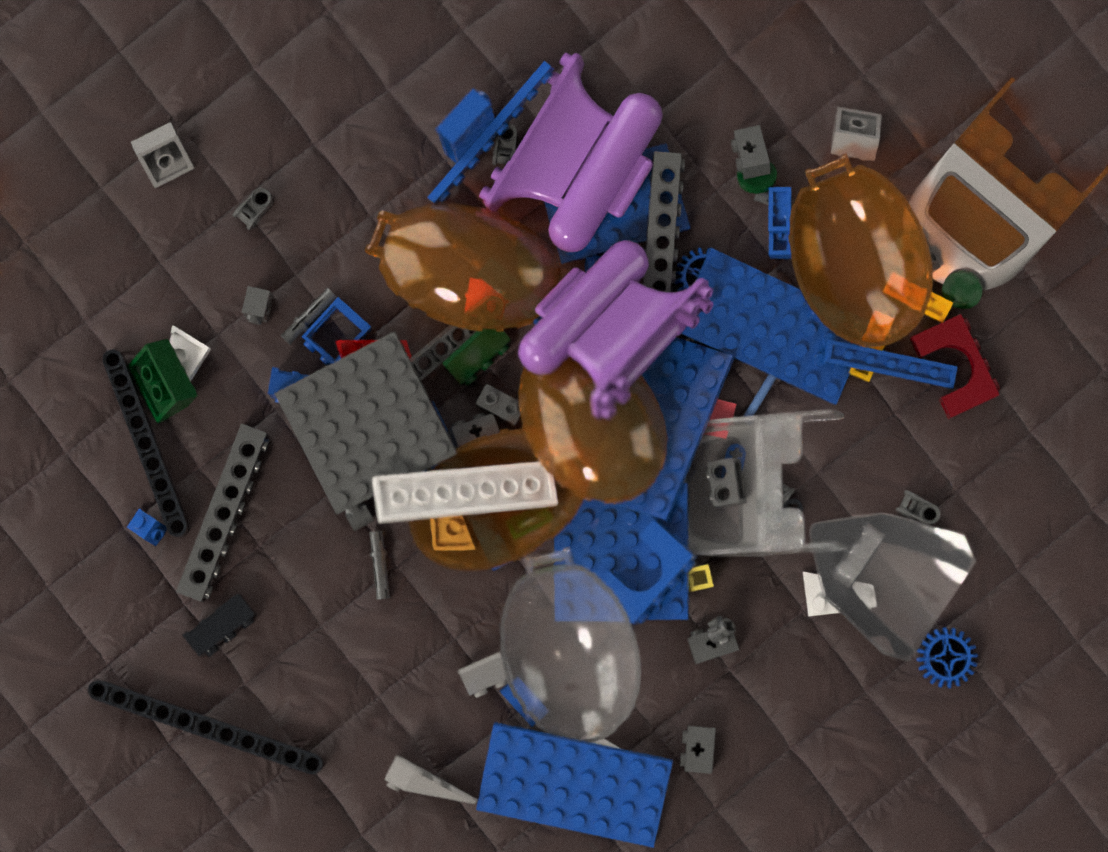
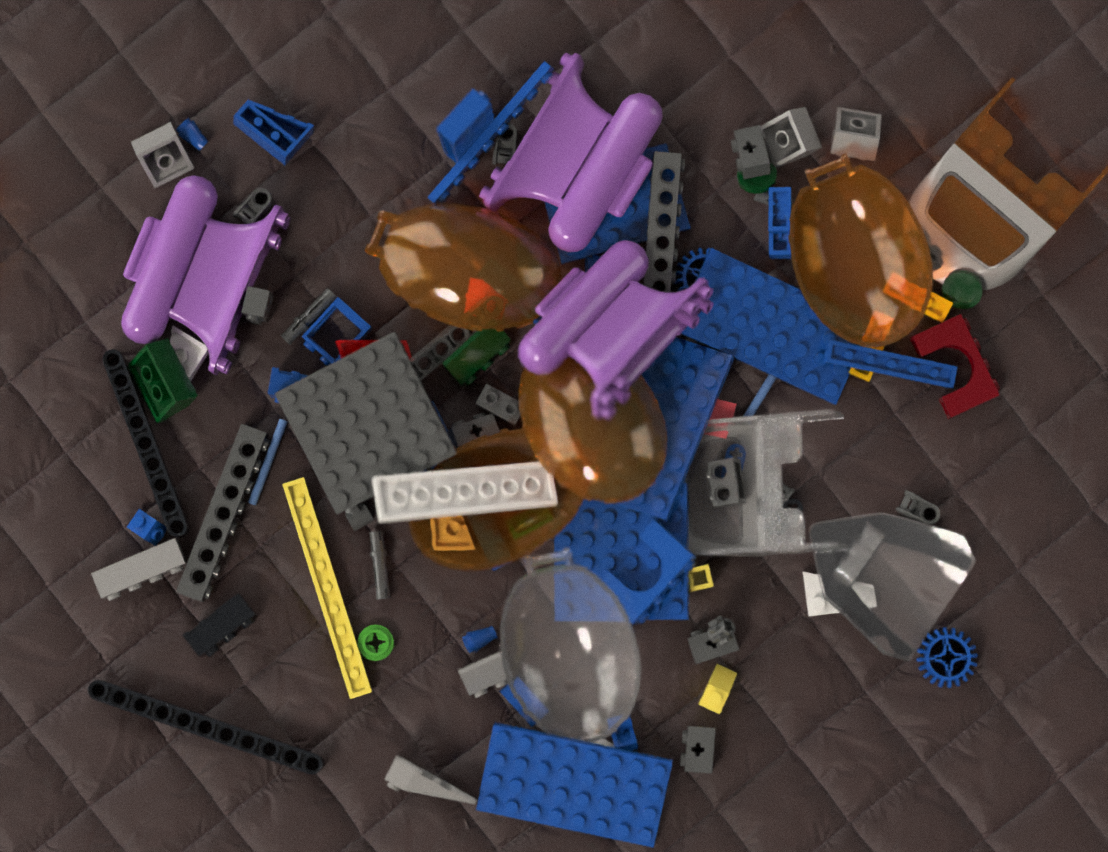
(138, 569): none -> light grey brick
(191, 133): none -> blue cone
(196, 270): none -> medium lavender piece
(266, 465): none -> medium blue bar
(272, 130): none -> blue wedge
(327, 588): none -> light yellow plate
(382, 634): none -> bright green gear
(478, 639): none -> blue cone
(625, 737): none -> blue bracket
(717, 689): none -> light yellow slope
(790, 137): none -> light grey slope

